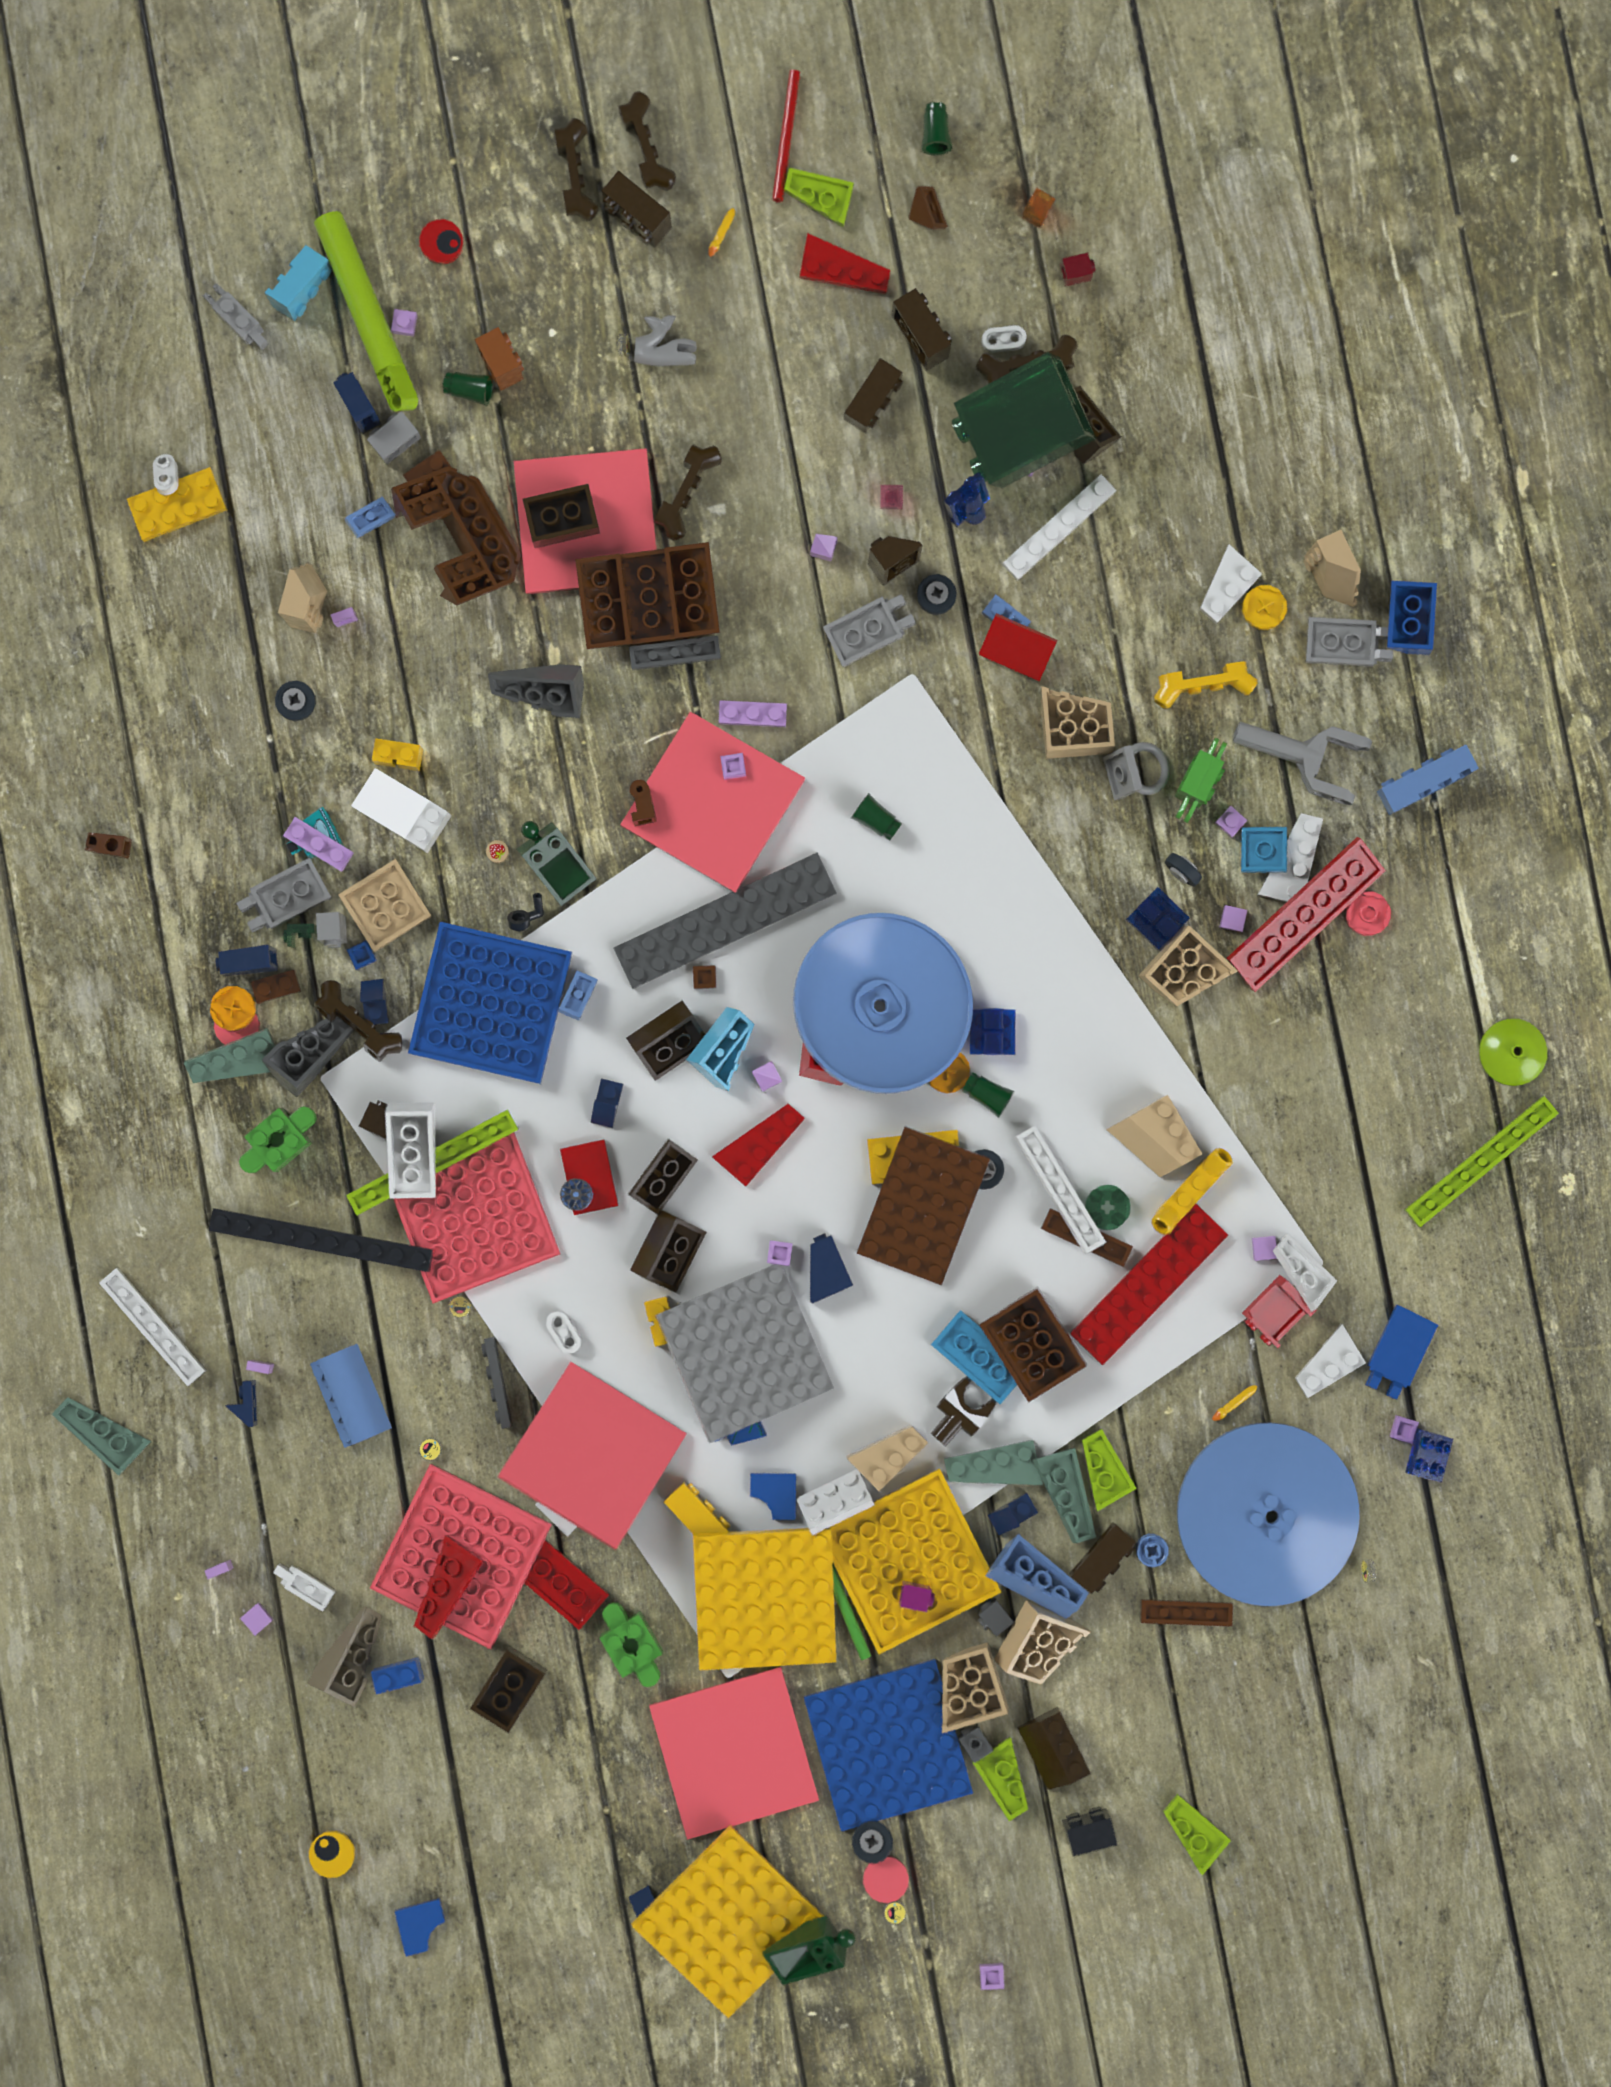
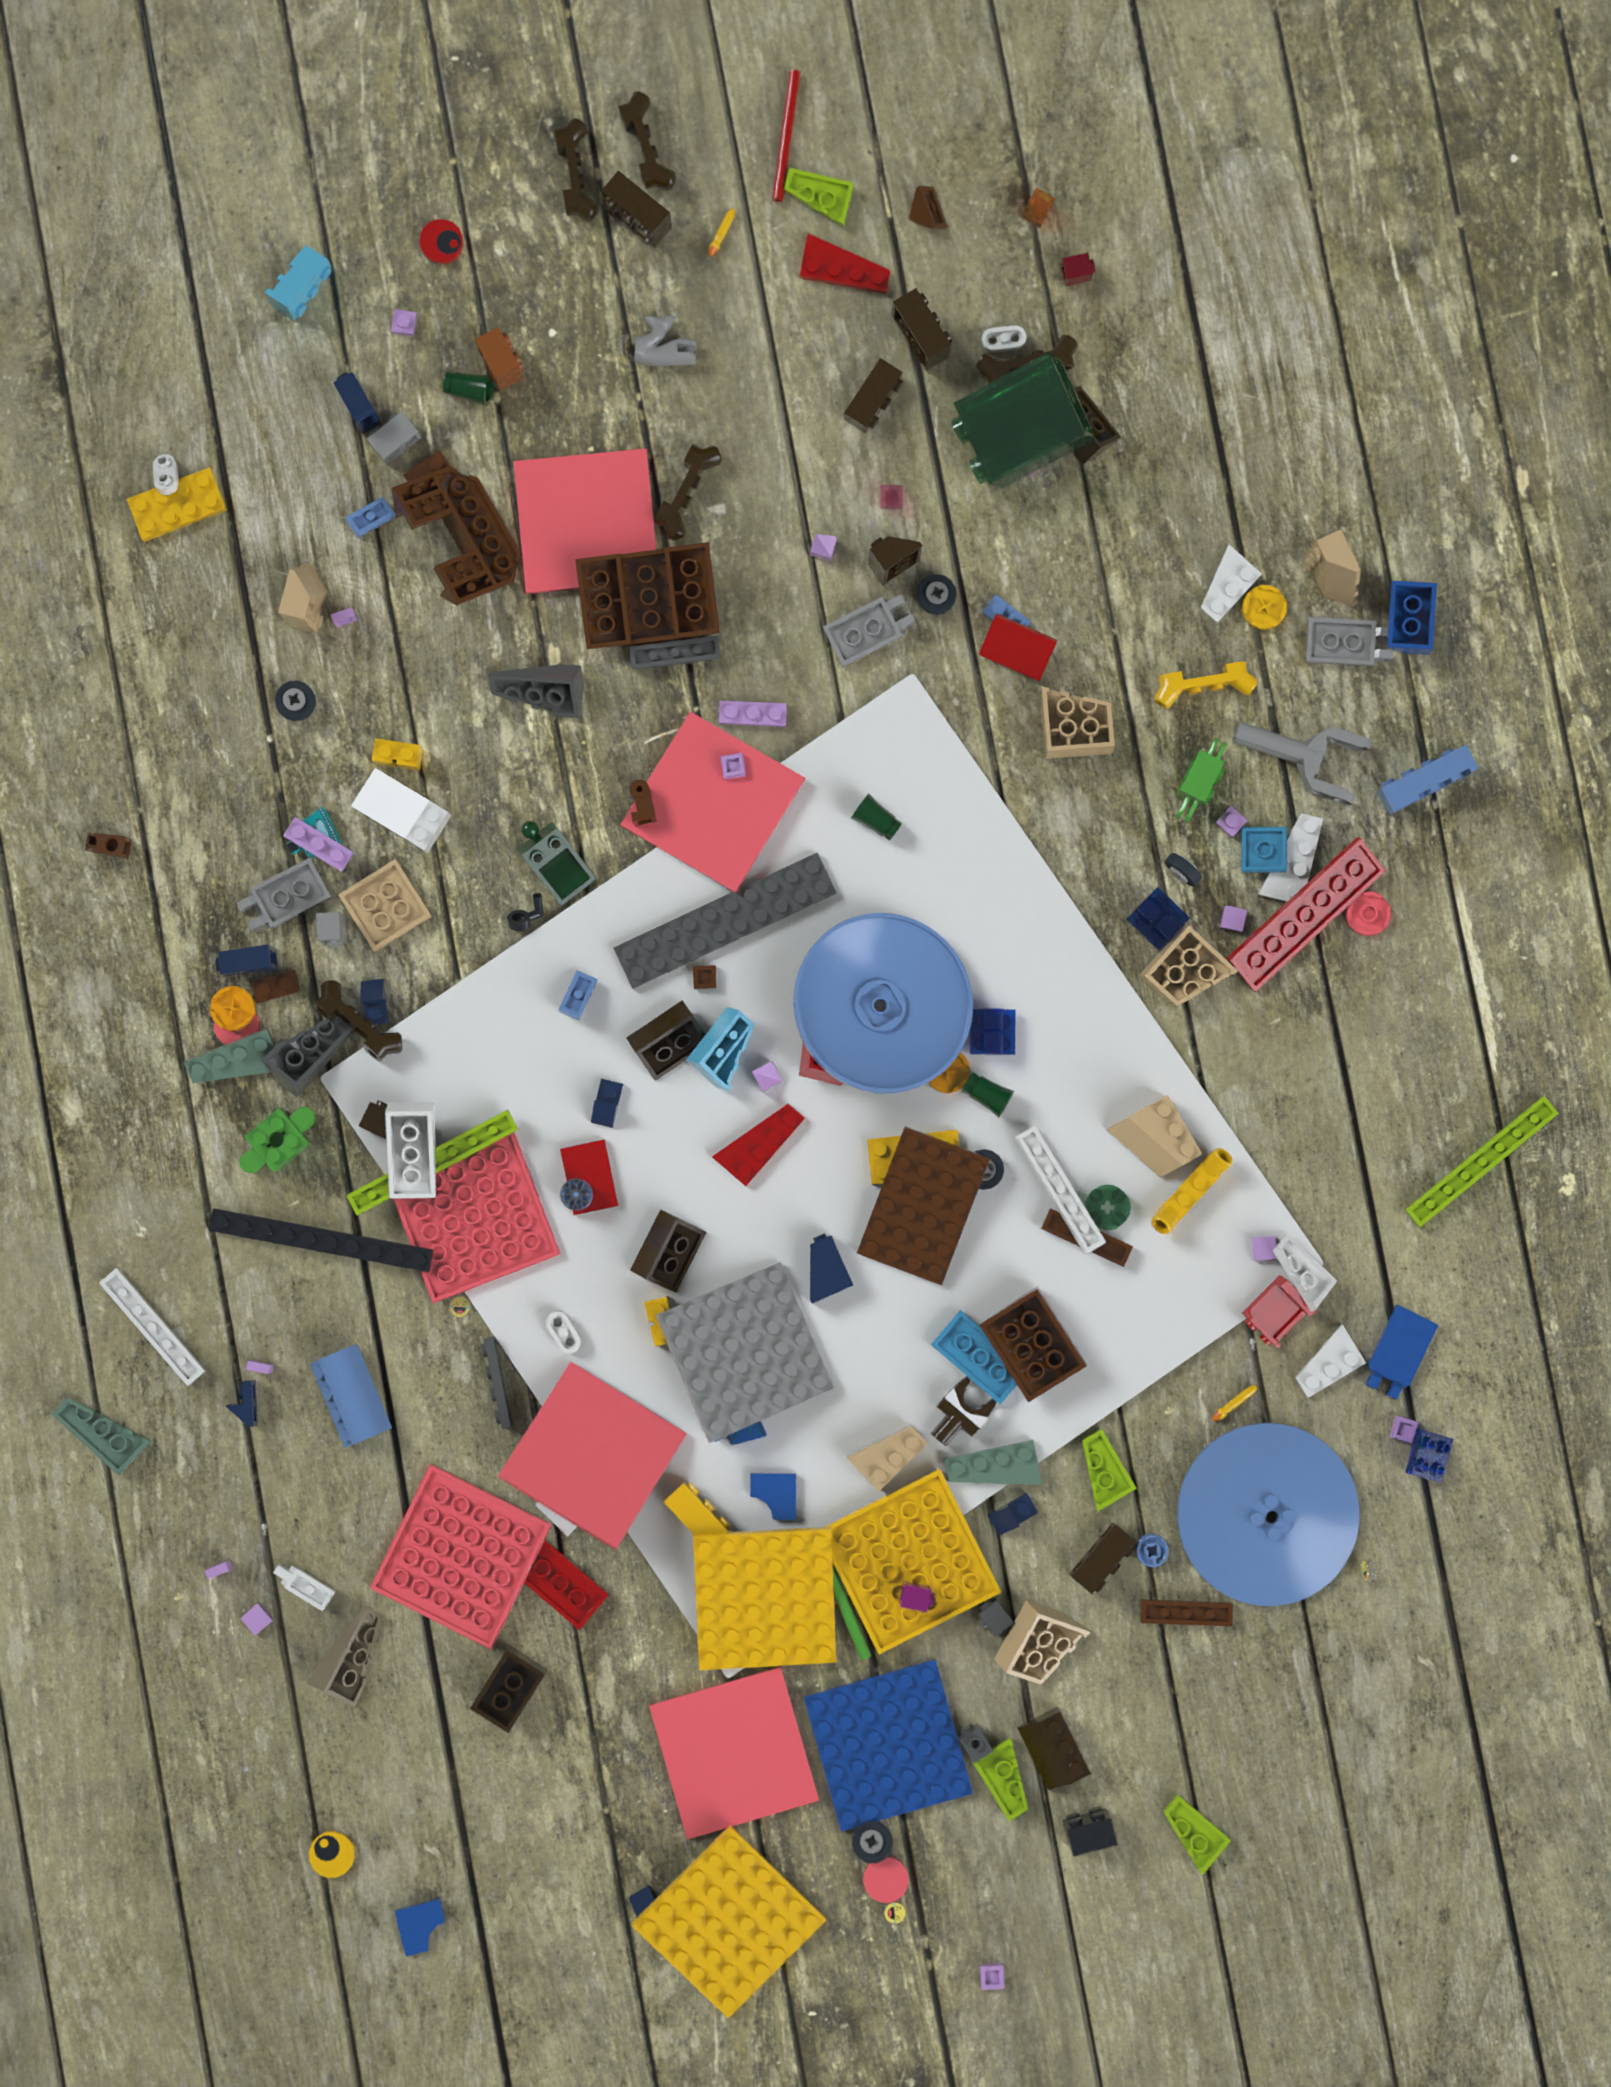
(236, 317): light grey hinge -> none
(303, 931): clear green bracket -> none
(361, 955): blue tile -> none
(366, 311): lime piece -> none
(397, 1675): blue brick -> none
(430, 1449): tile -> none
(450, 1579): red wing -> none
(490, 1002): blue plate -> none
(497, 851): tile -> none
(561, 516): dark brown brick -> none
(631, 1644): bright green brick -> none
(663, 1176): dark brown slope -> none
(779, 1253): lavender plate -> none
(809, 1951): dark green slope -> none
(835, 1501): white plate -> none
(936, 130): dark green plant -> none
(968, 501): clear blue plate -> none
(971, 1688): tan wedge -> none
(1036, 1578): medium blue wedge -> none
(1059, 527): white plate -> none
(1066, 1488): sand green wing -> none
(1124, 773): light grey tile -> none
(1148, 1284): red plate -> none
(1498, 1054): lime dish -> none

